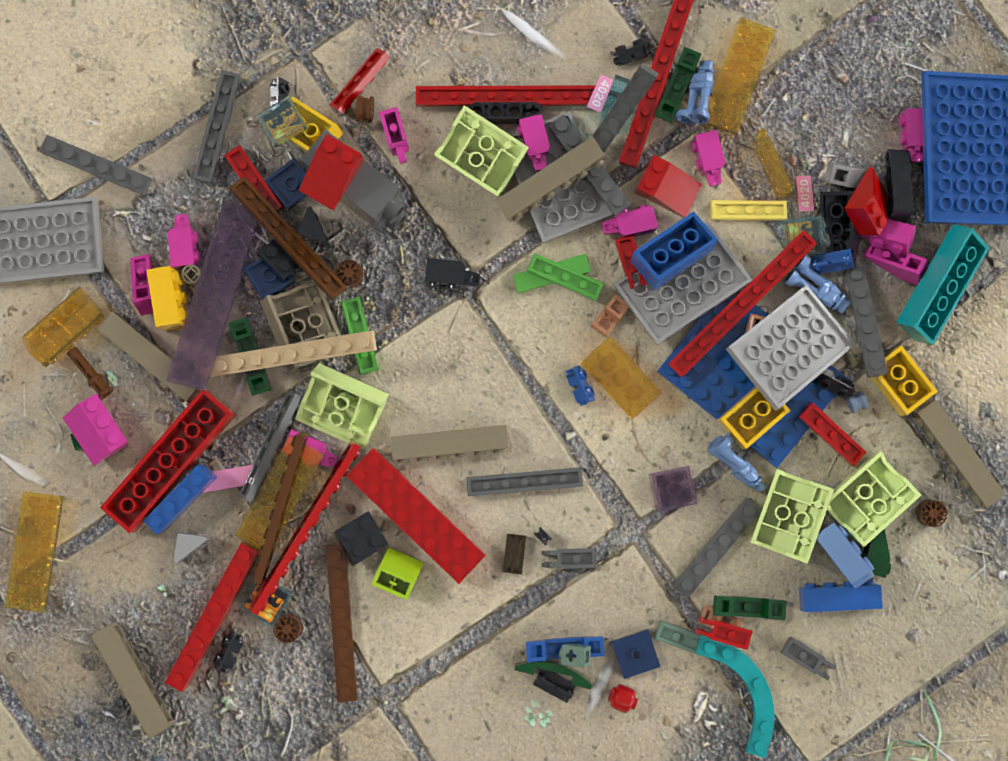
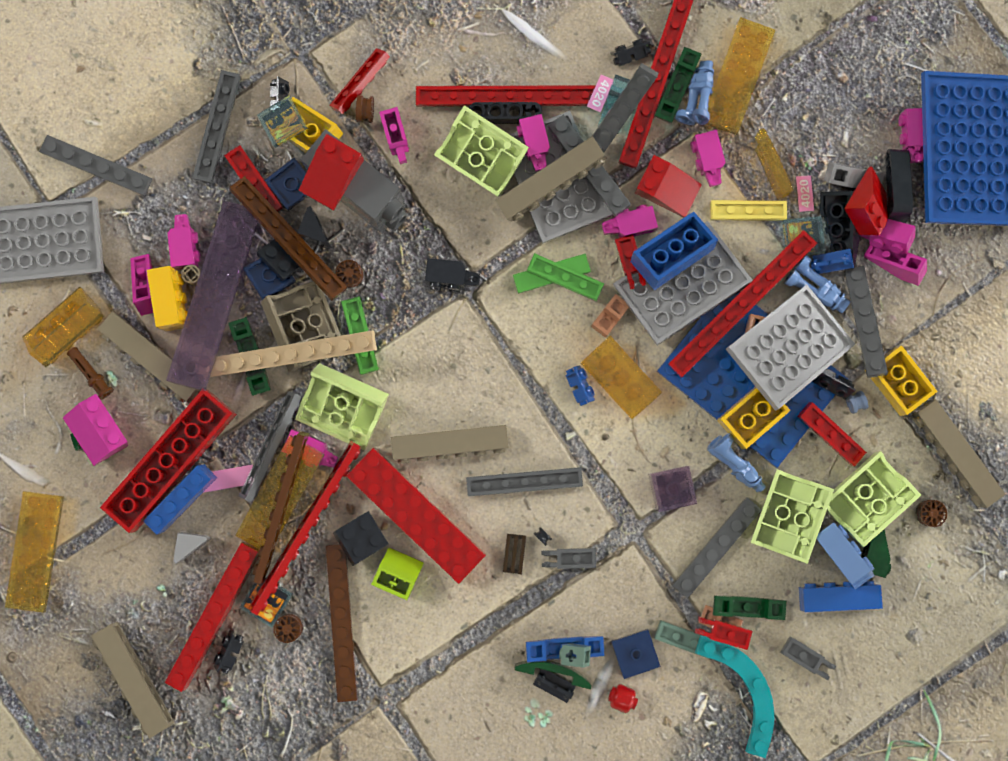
(943, 284): teal brick -> none

